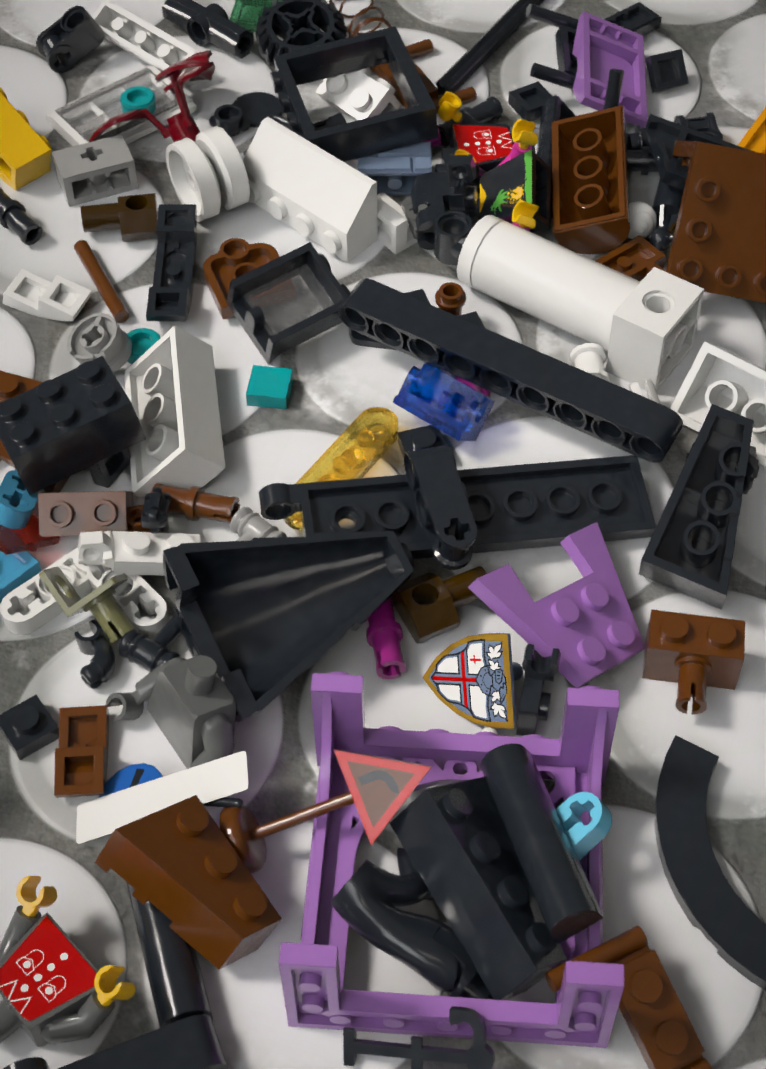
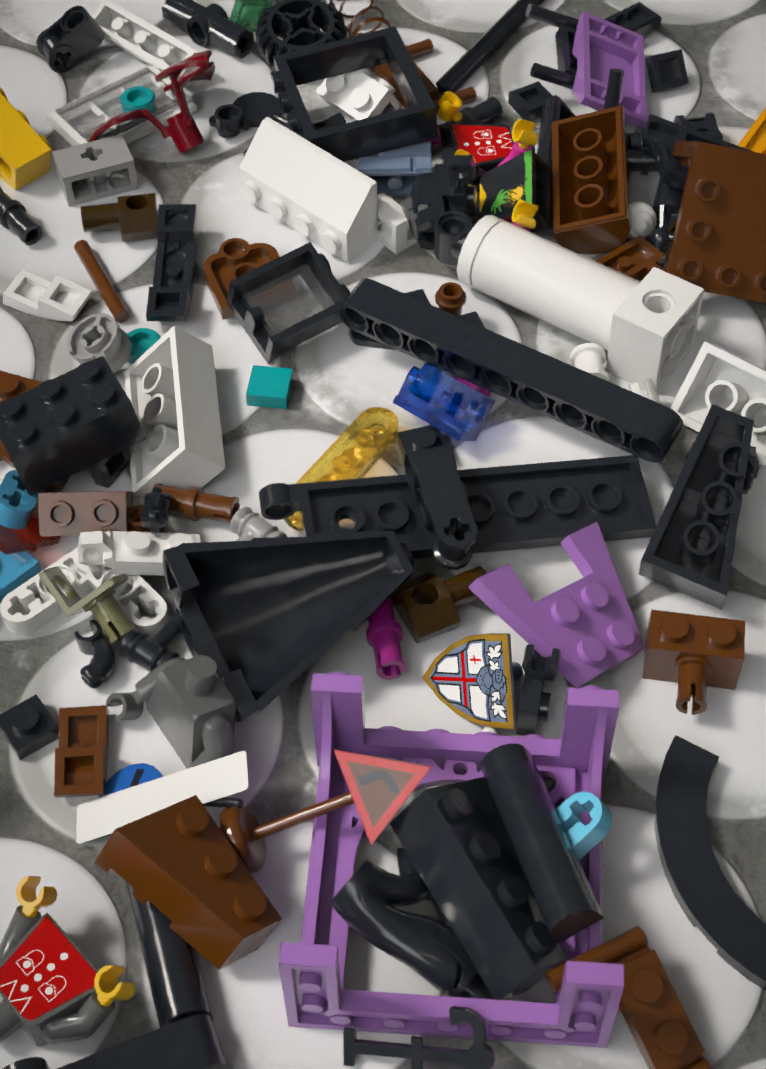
(208, 172): white wheel -> none

